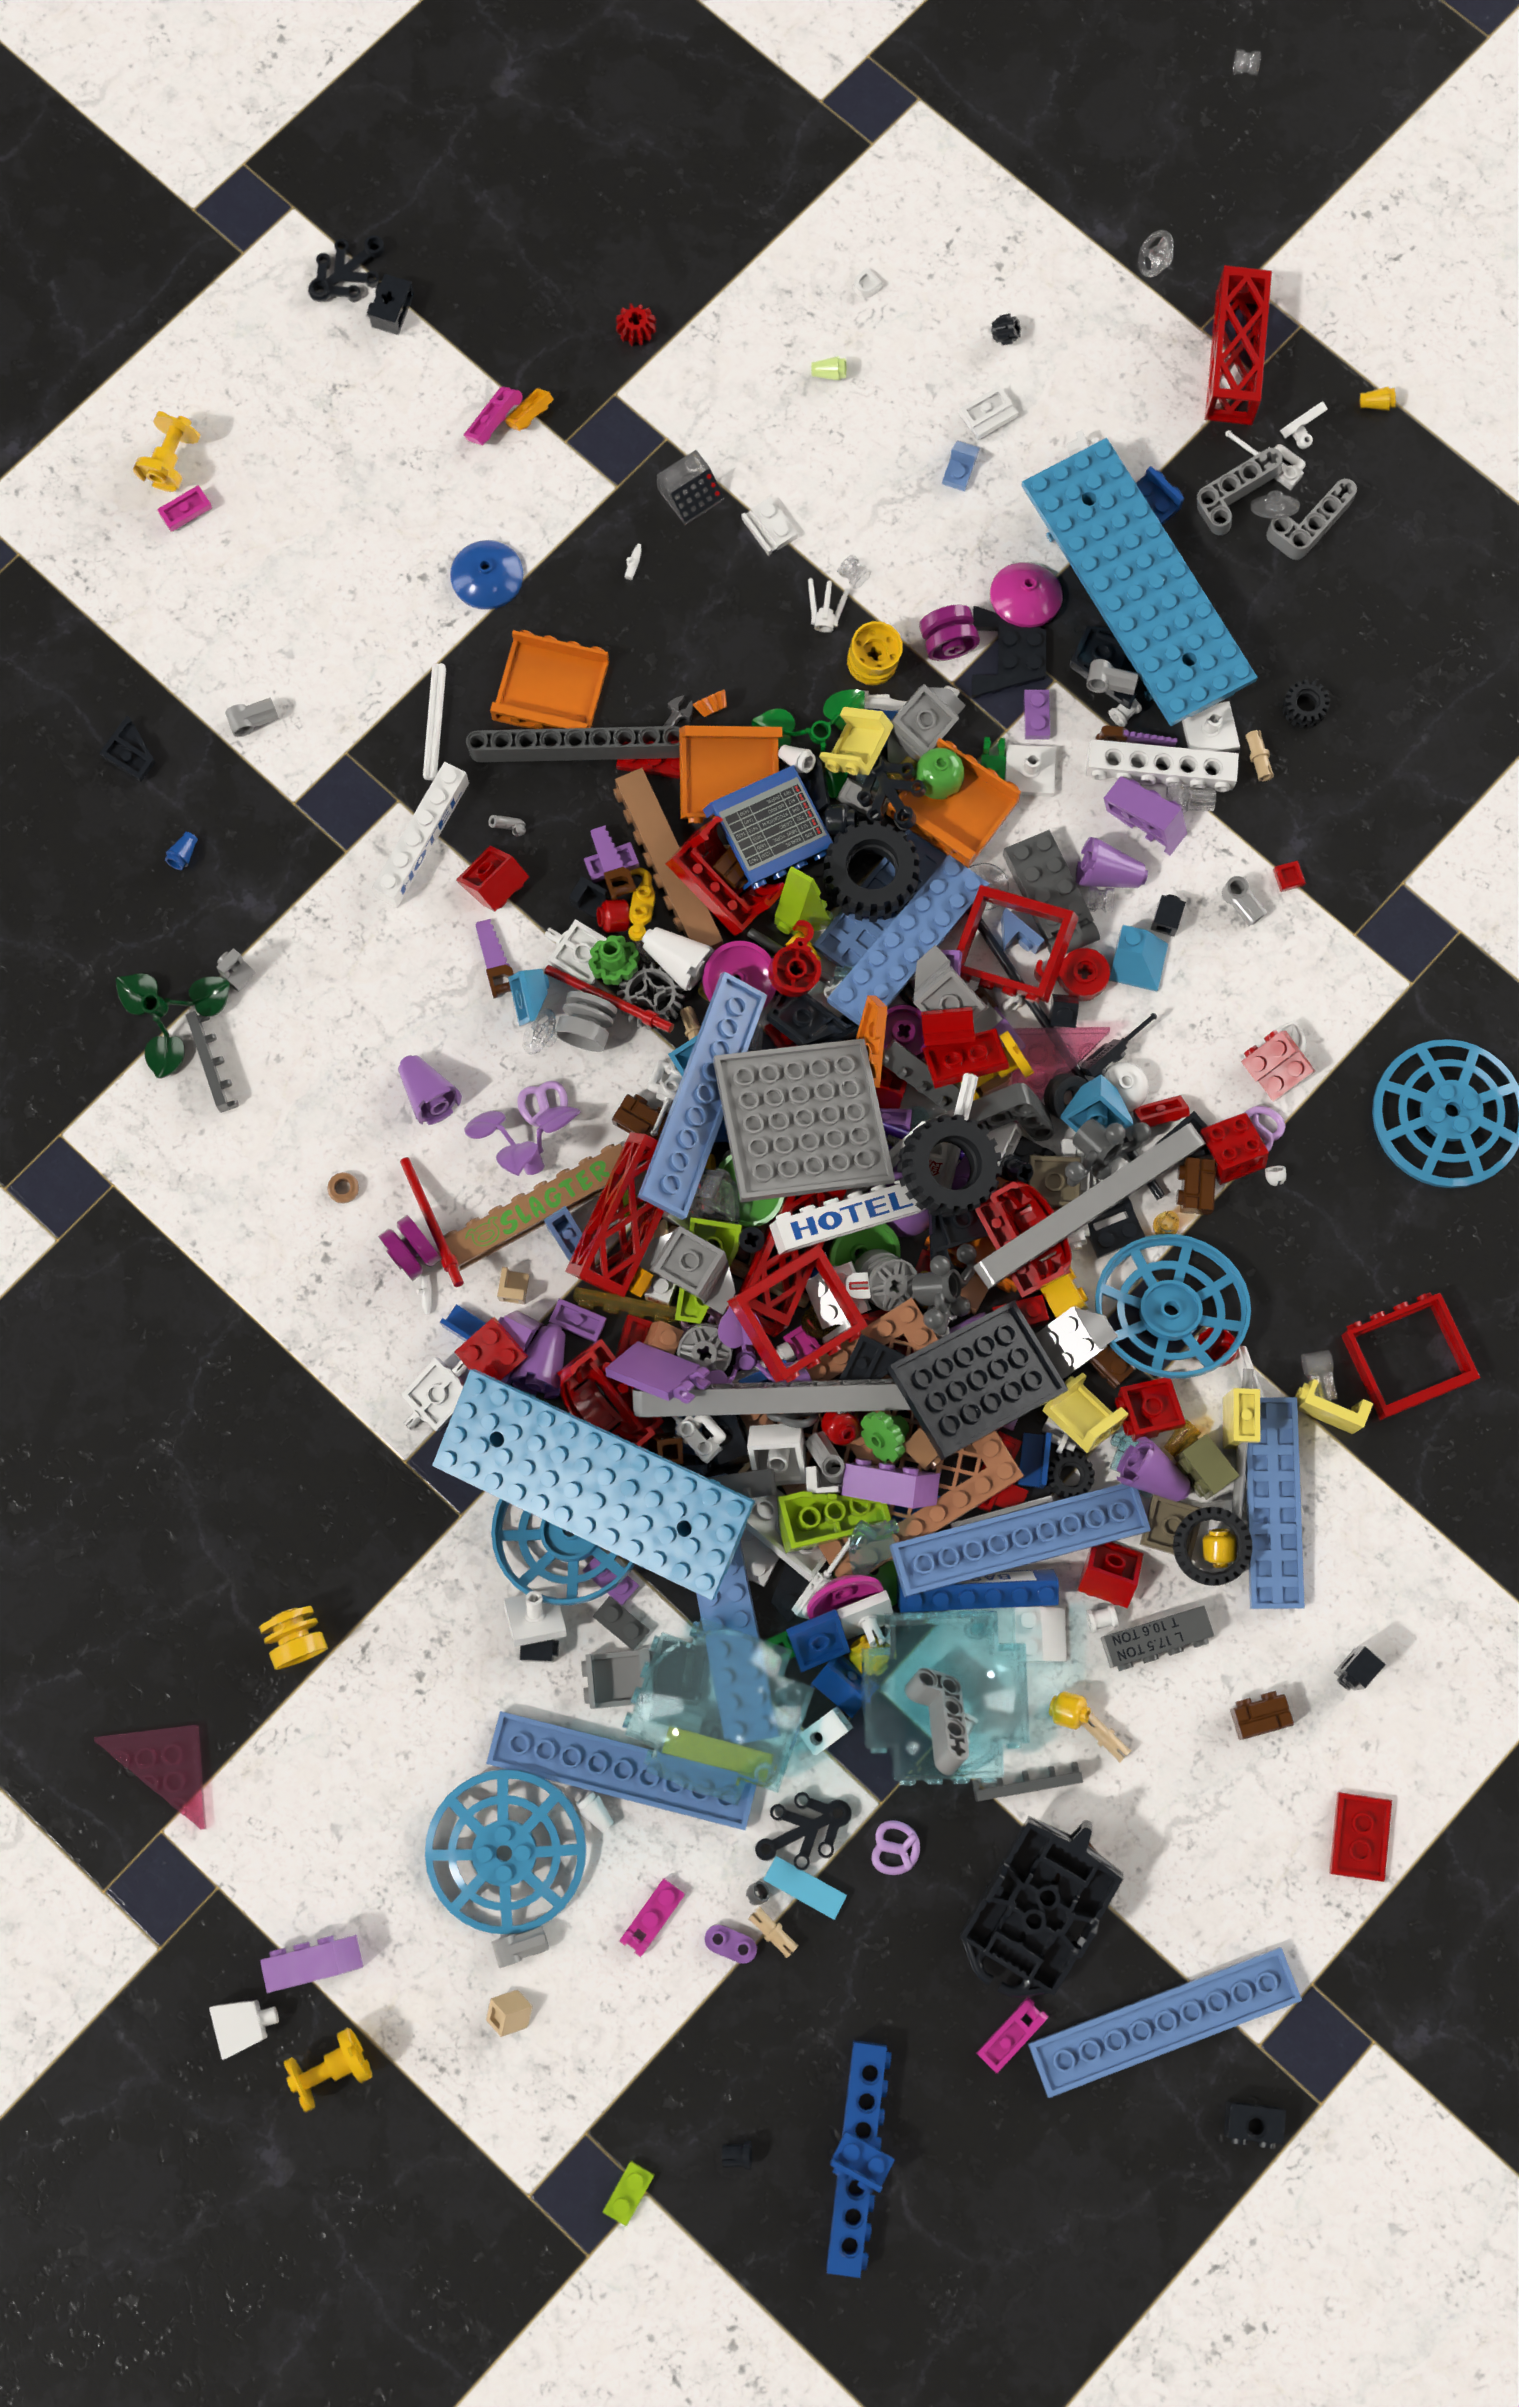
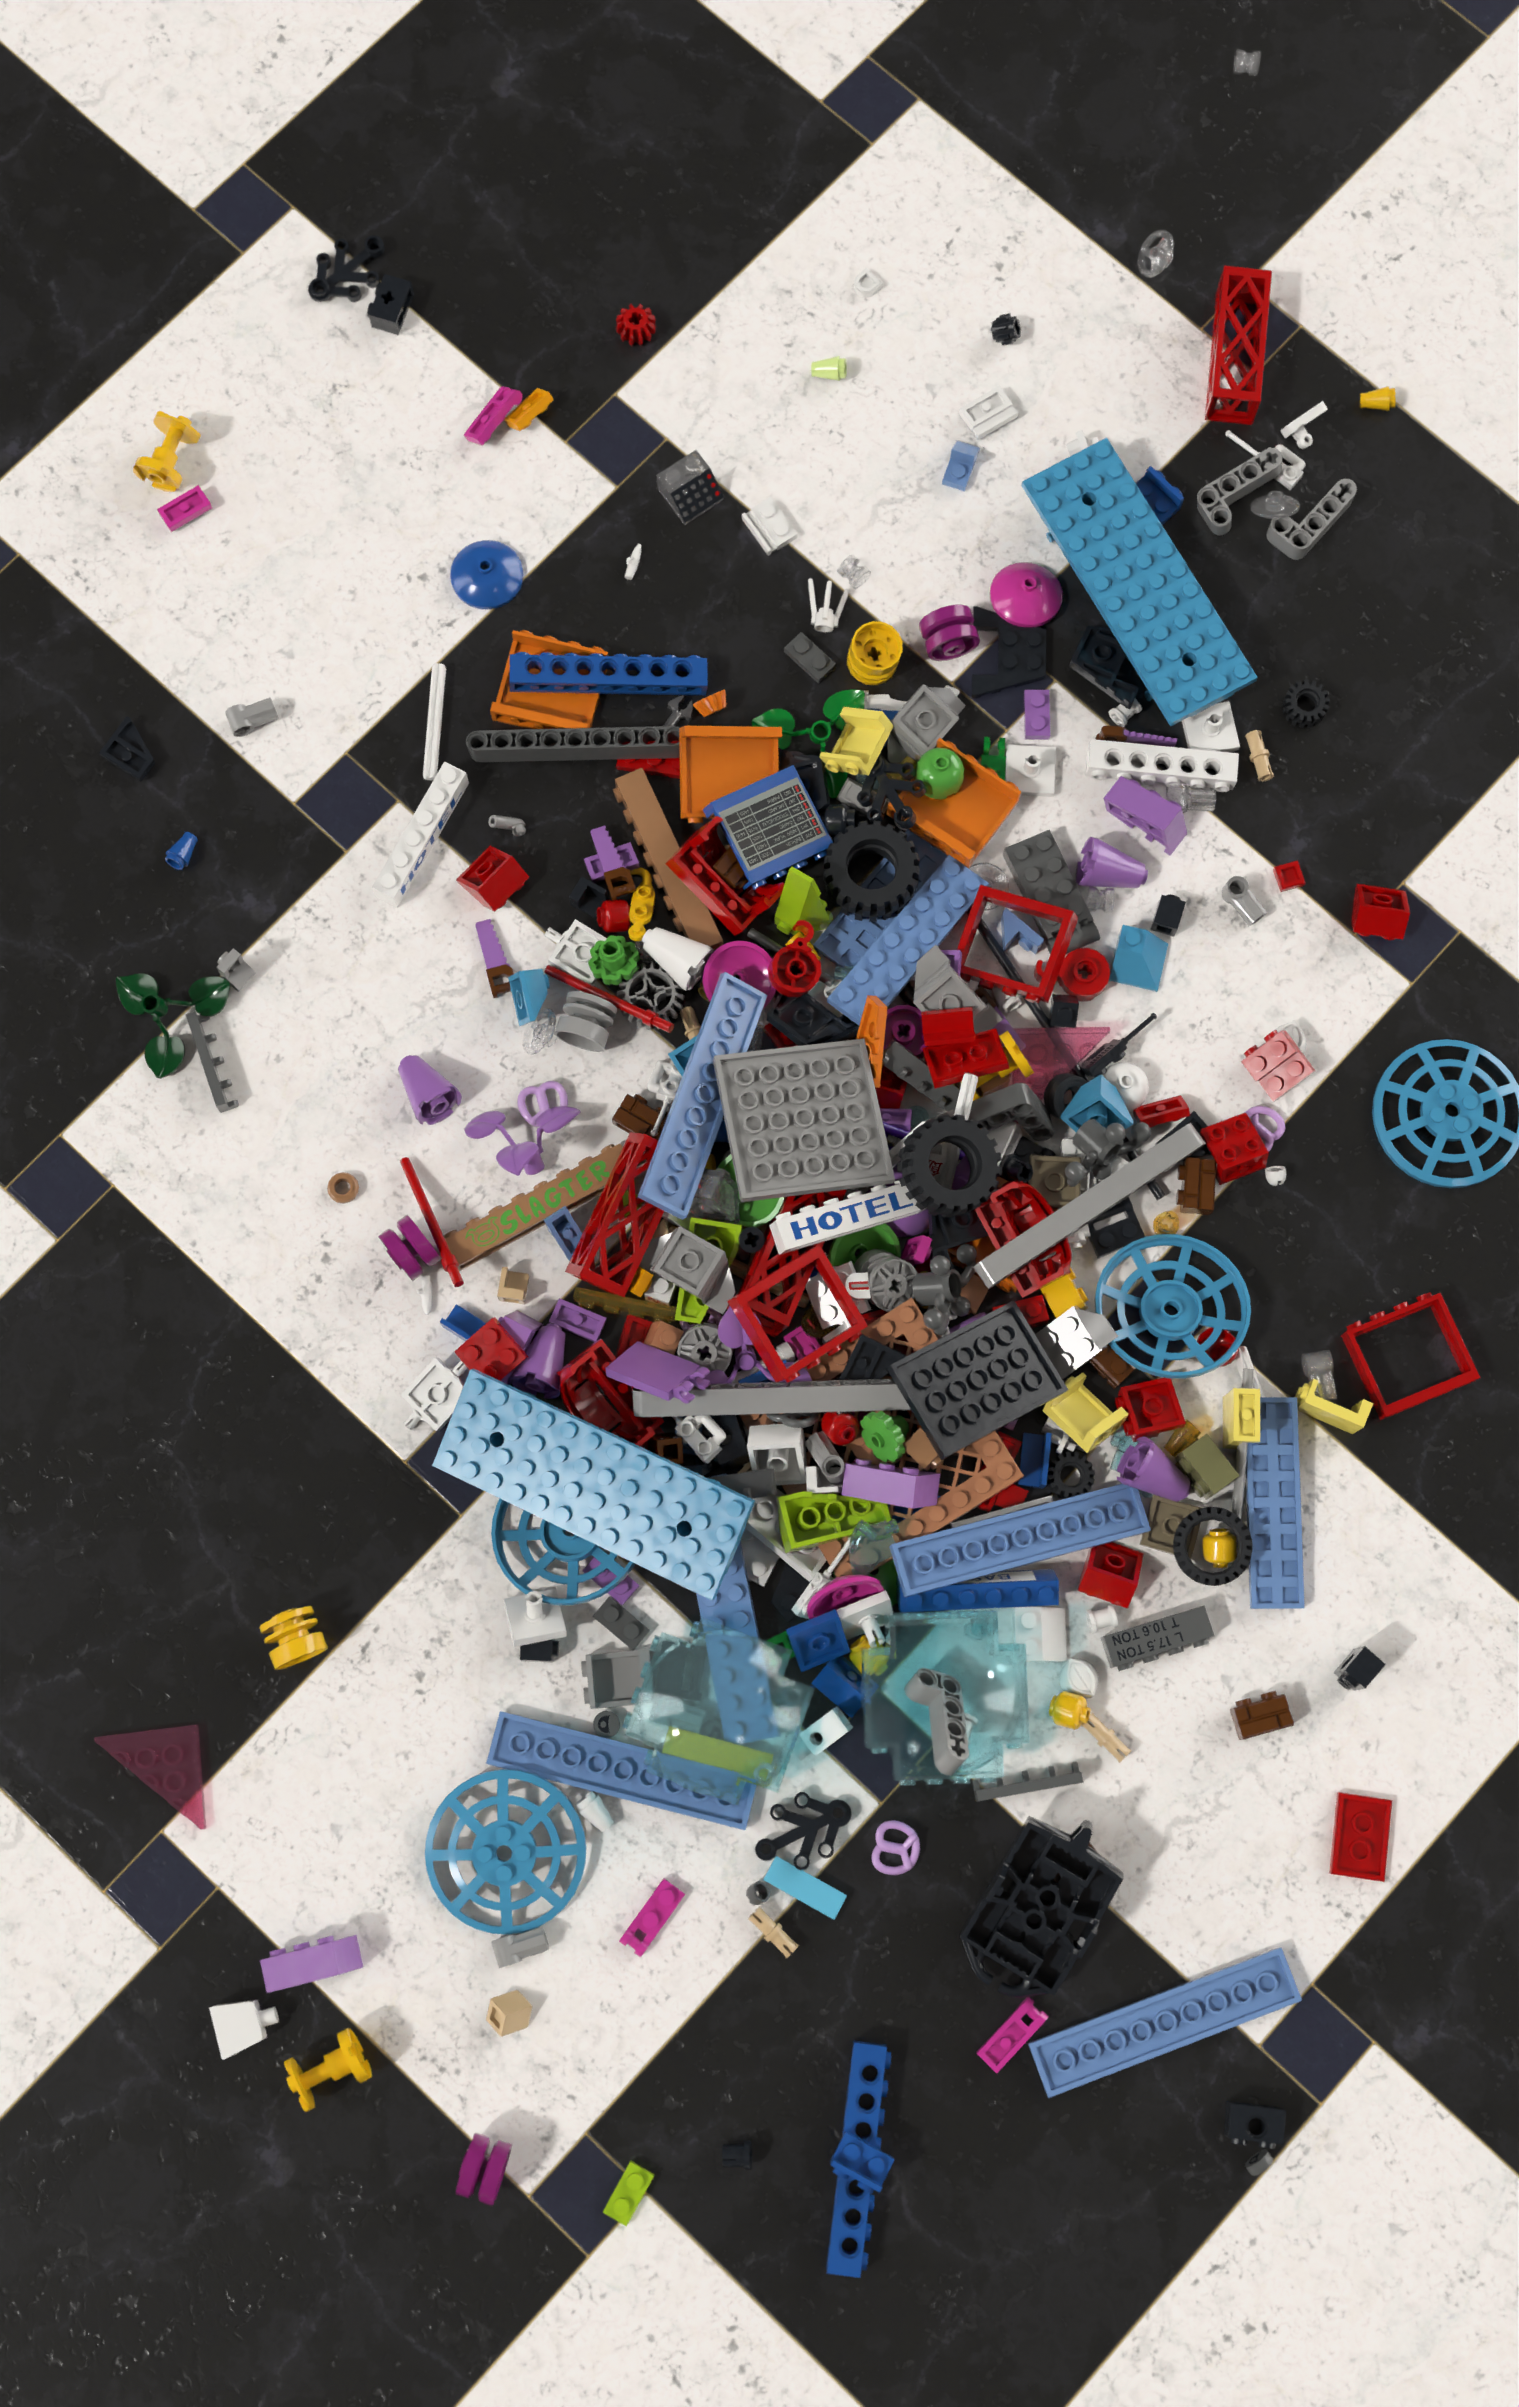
(482, 2168): none -> magenta wheel
(596, 682): none -> blue brick
(606, 1724): none -> dark grey tile
(730, 1944): medium lavender plate -> none
(799, 757): white cone -> none
(810, 657): none -> dark grey plate
(917, 1250): none -> dark pink plate
(1079, 1678): none -> white hat
(1104, 677): light grey piece -> none
(1259, 2162): none -> dark grey tile
(1380, 912): none -> red slope

